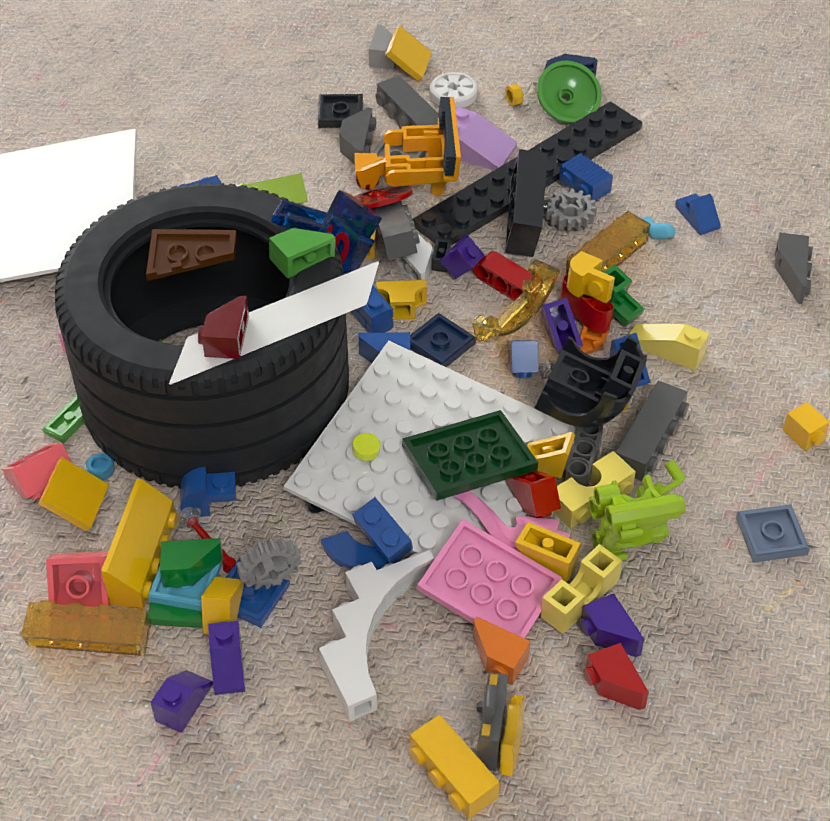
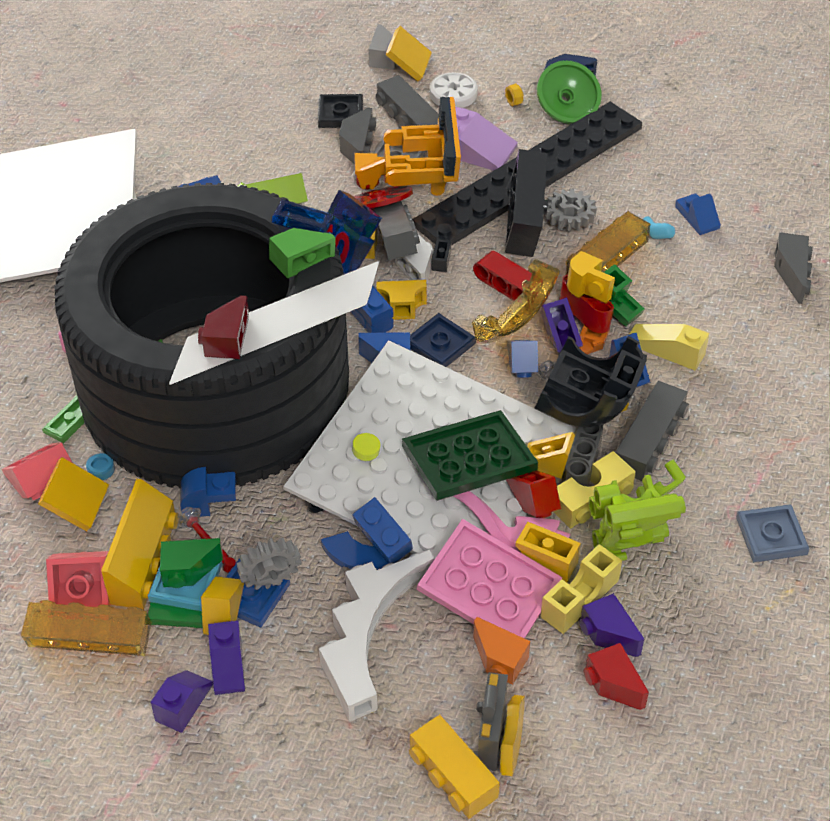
(185, 250): reddish brown wing -> none
(462, 257): dark purple slope -> none
(586, 176): blue brick -> none
(806, 426): yellow brick -> none

